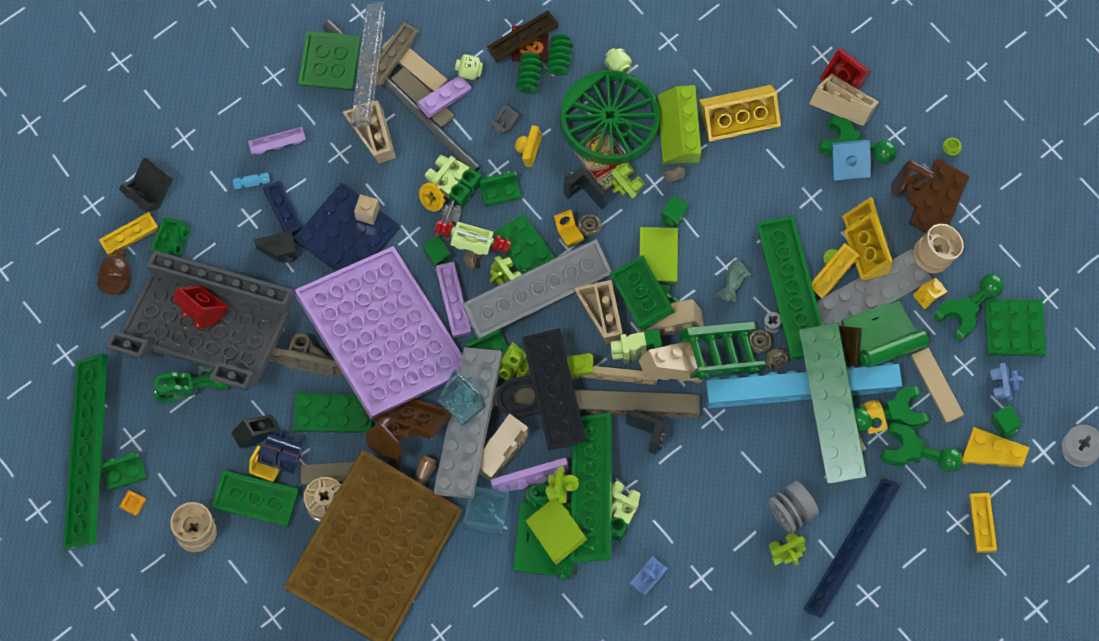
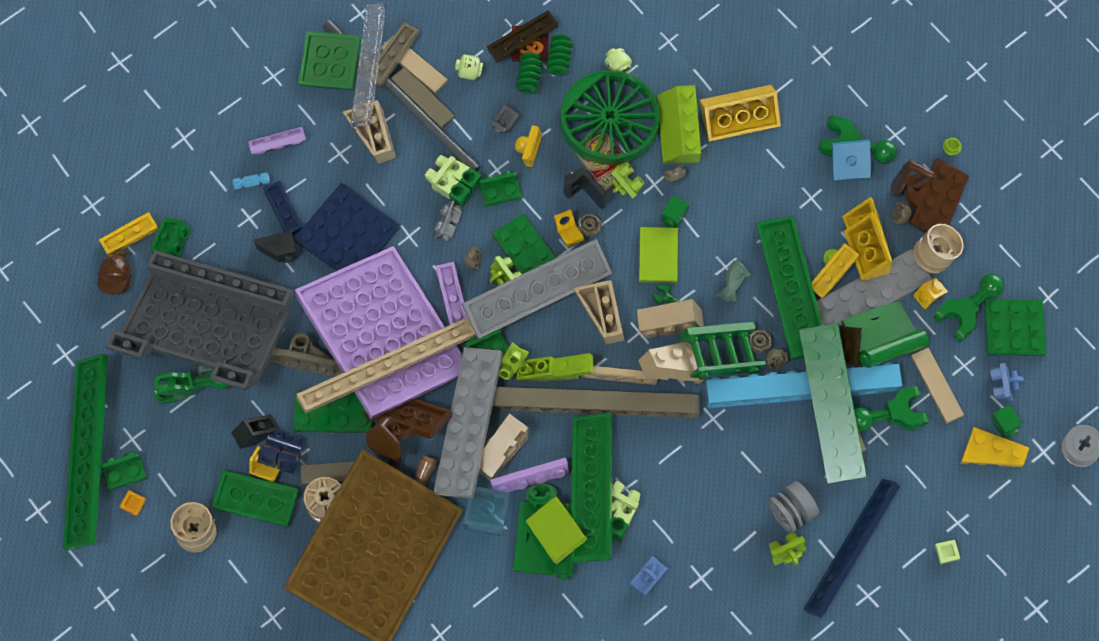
(148, 185): pearl dark grey bracket -> none
(199, 305): red brick -> none
(366, 209): tan brick -> none
(385, 365): none -> tan plate
(426, 198): yellow gear -> none
(436, 251): green brick -> none
(444, 96): lavender plate -> none
(461, 398): clear light blue slope -> none
(472, 237): yellowish green plate -> none
(553, 391): black plate -> none
(560, 485): lime hips -> none
(635, 345): yellowish green hips -> none
(642, 292): green plate -> none
(649, 424): pearl dark grey bracket -> none
(772, 316): light grey bush -> none
(844, 100): tan wedge -> none
(847, 69): red brick -> none
(875, 410): yellow bracket -> none
(901, 213): none -> dark tan plate
(912, 450): green piece -> none
(947, 552): none -> yellowish green plate
(982, 522): yellow plate -> none

